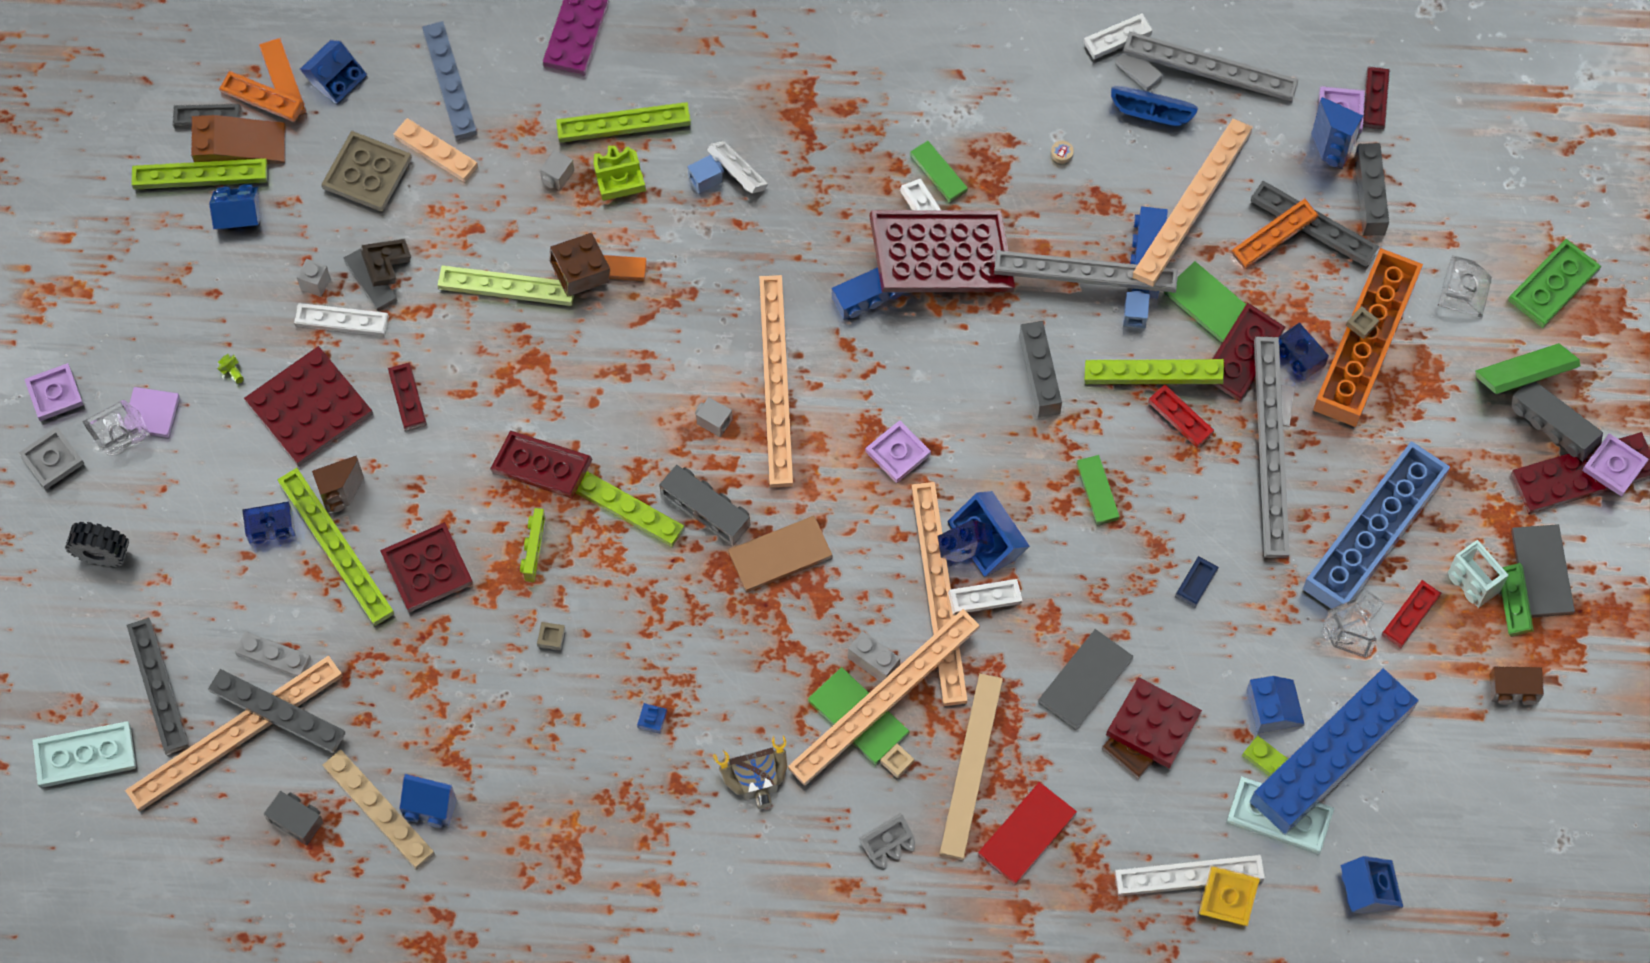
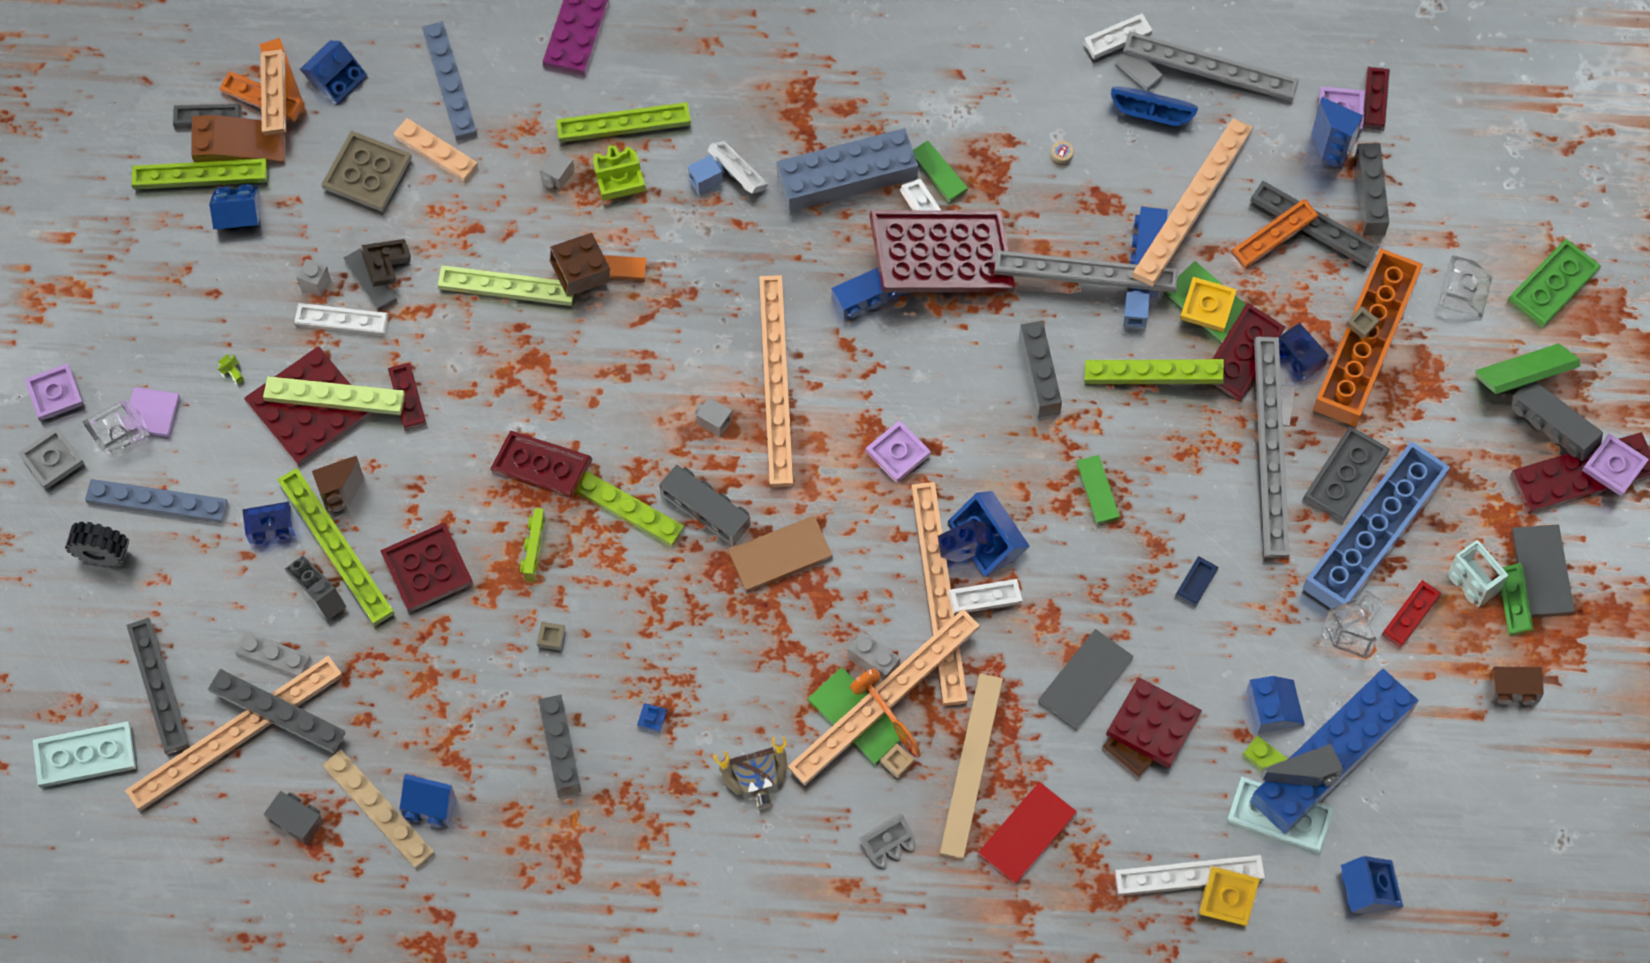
(156, 501): none -> sand blue plate
(273, 92): none -> light nougat plate
(316, 587): none -> dark grey slope
(334, 395): none -> yellowish green plate
(559, 746): none -> dark grey brick
(847, 169): none -> sand blue brick
(865, 683): none -> orange piece
(1181, 416): red plate -> none
(1208, 304): none -> yellow plate
(1309, 769): none -> dark grey slope
(1346, 474): none -> dark grey tile

